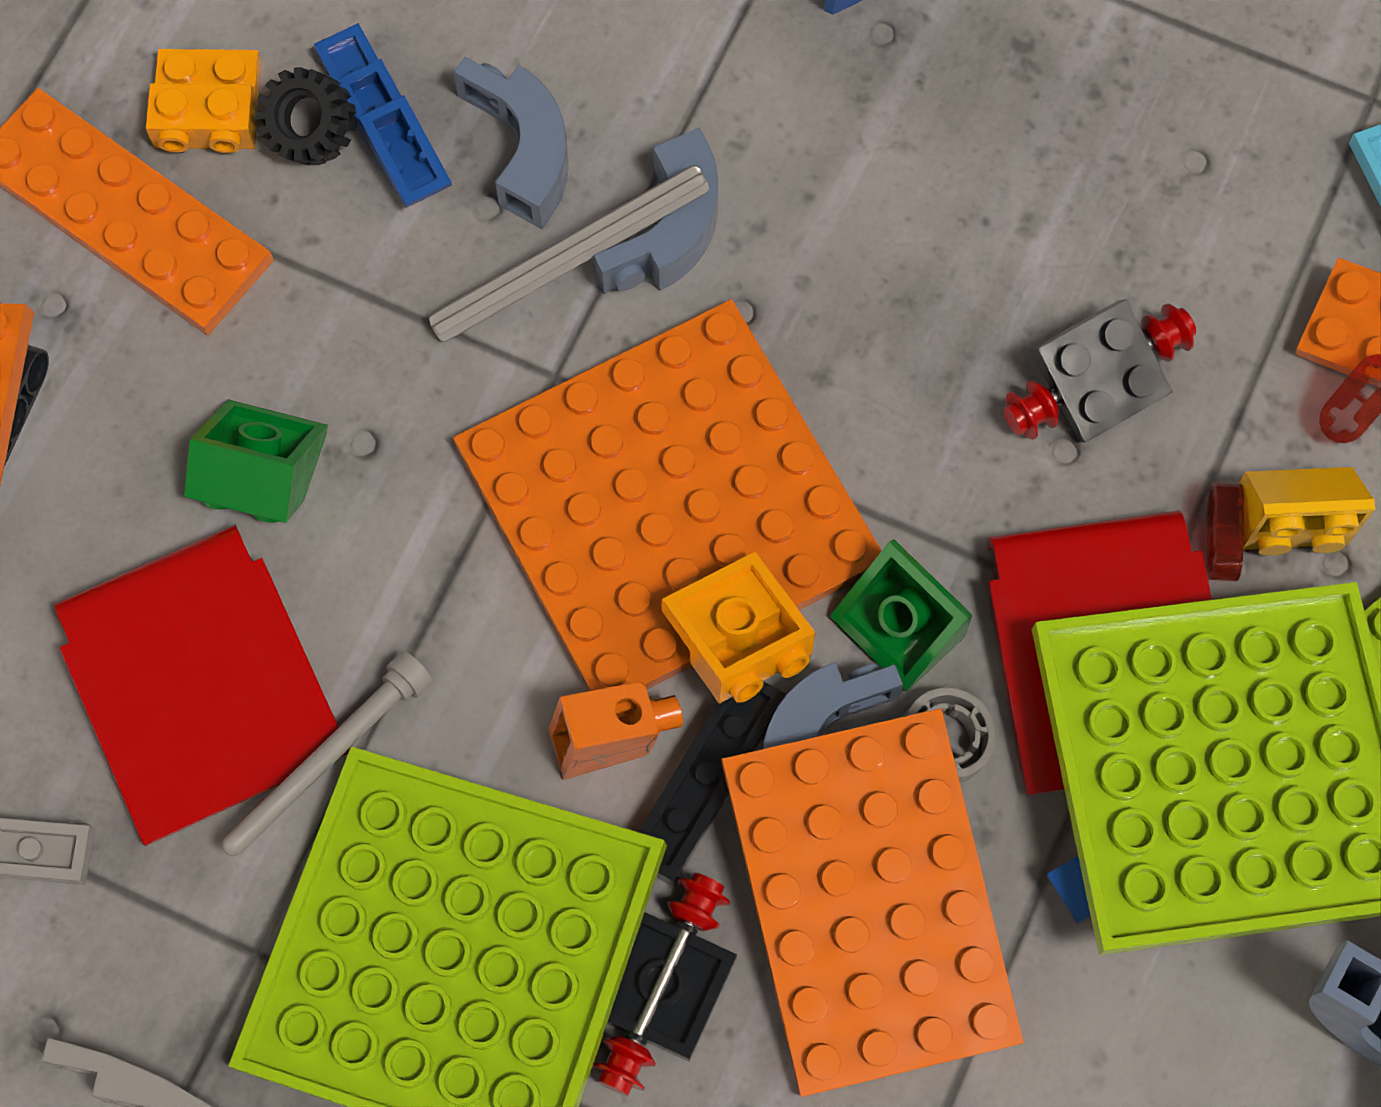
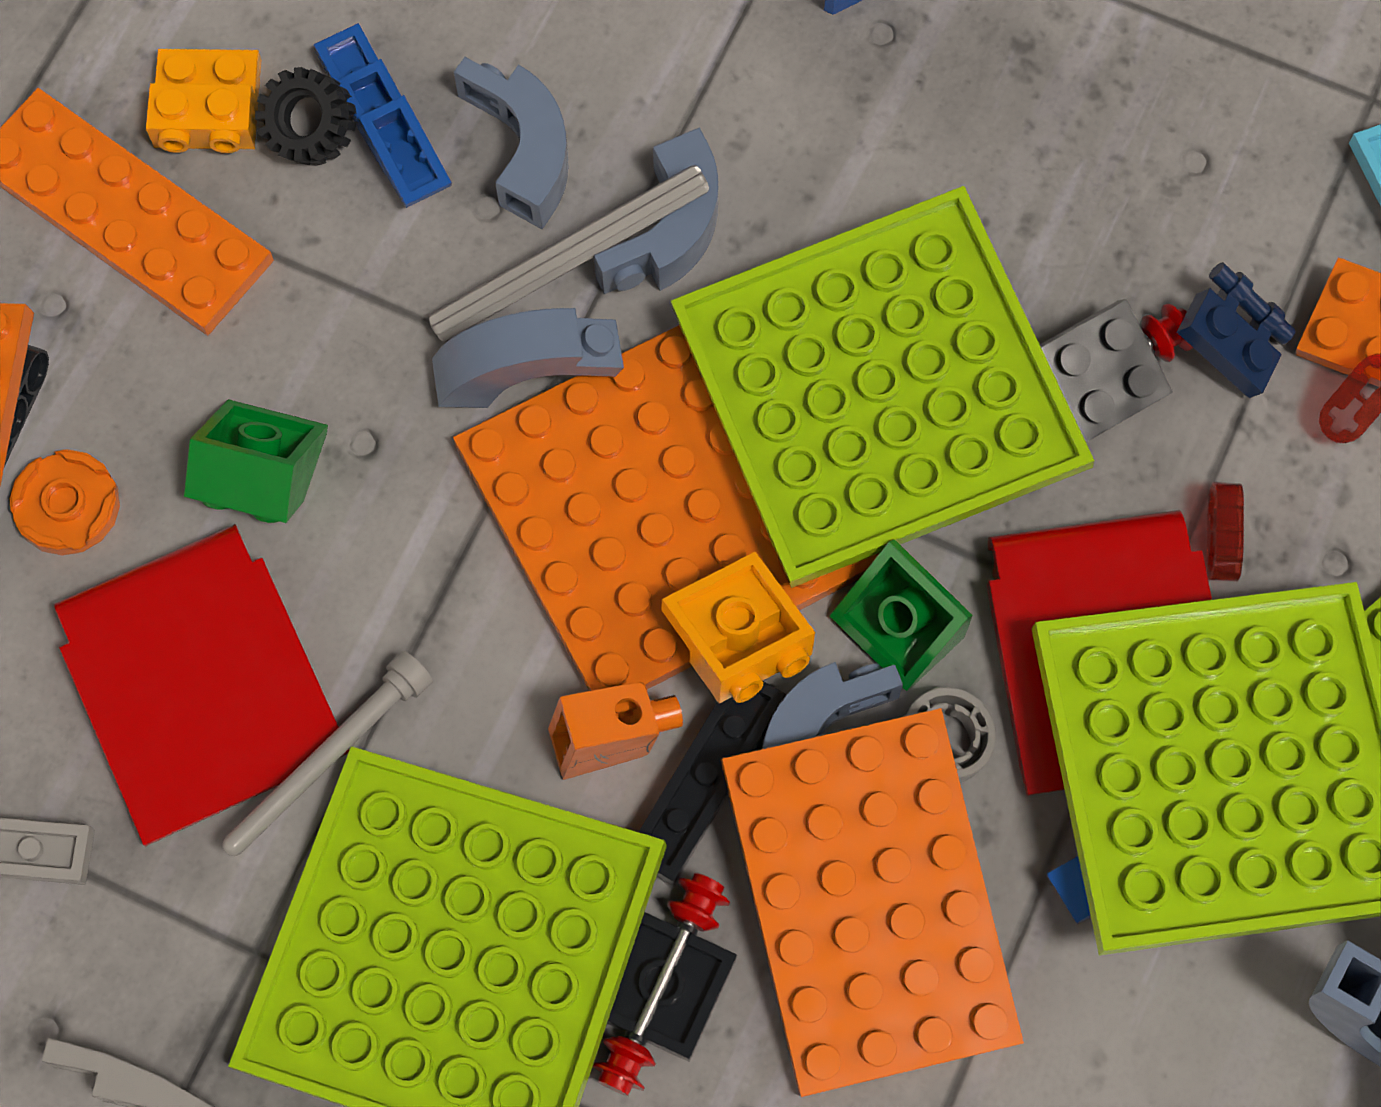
(64, 502): none -> orange tile
(520, 347): none -> sand blue arch
(880, 385): none -> lime plate
(1229, 341): none -> dark blue plate
(1303, 509): yellow slope -> none

